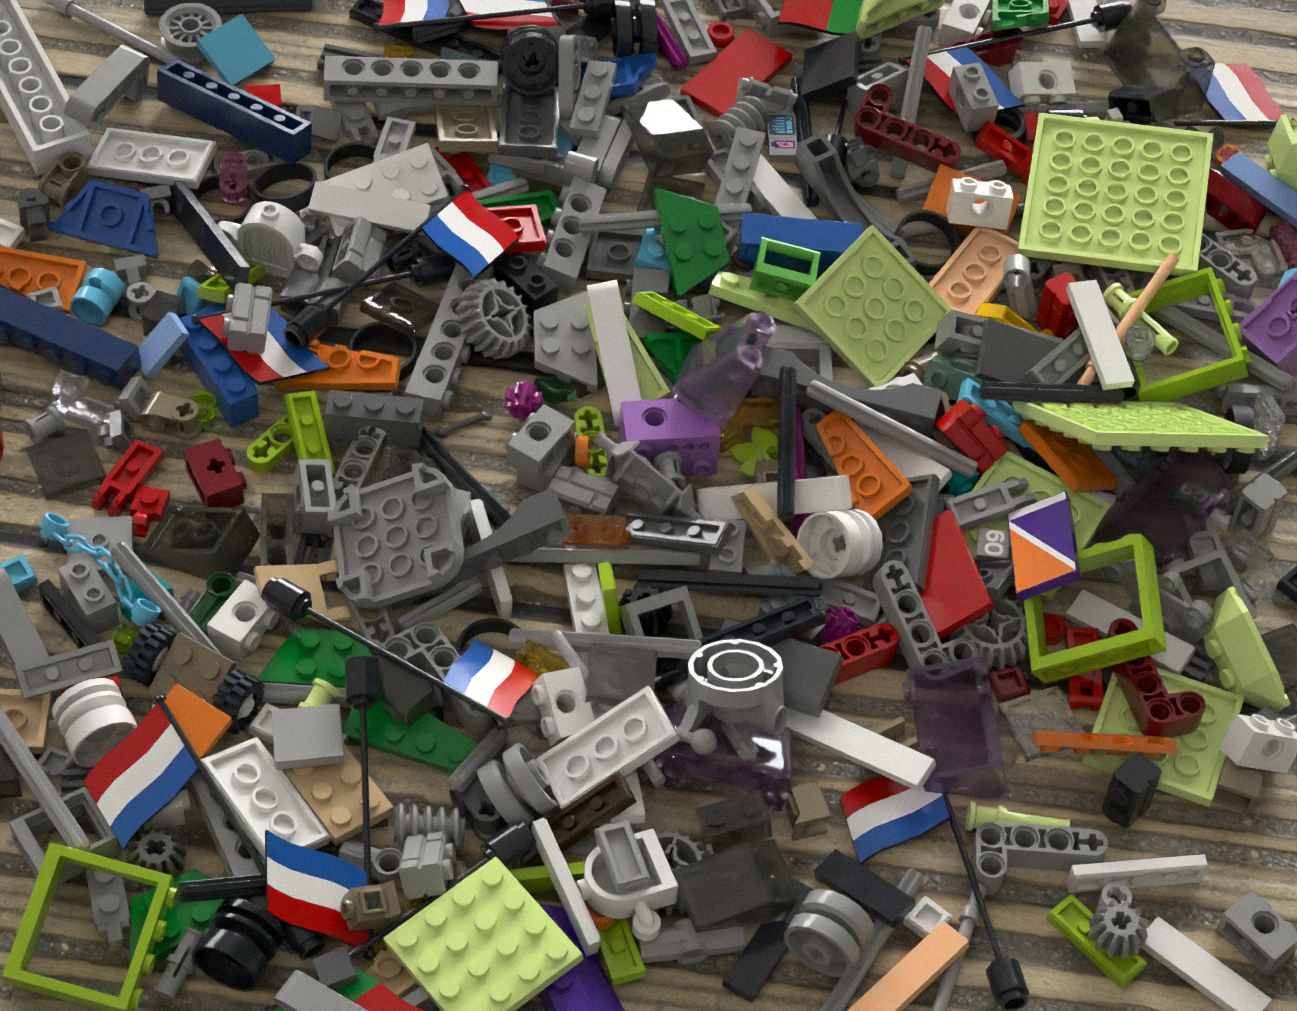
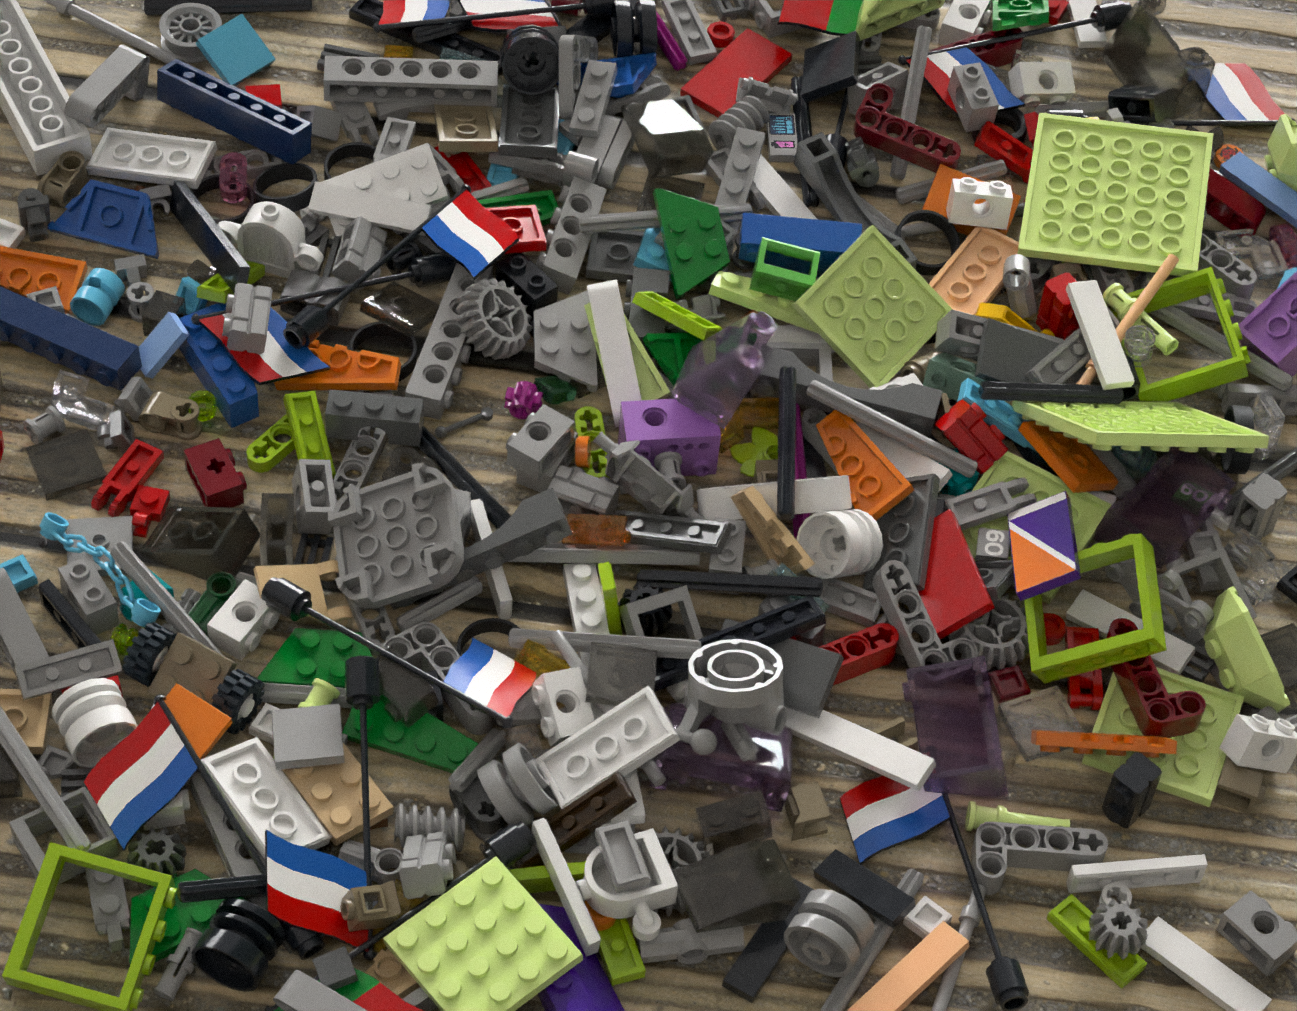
(840, 623): magenta gear -> none

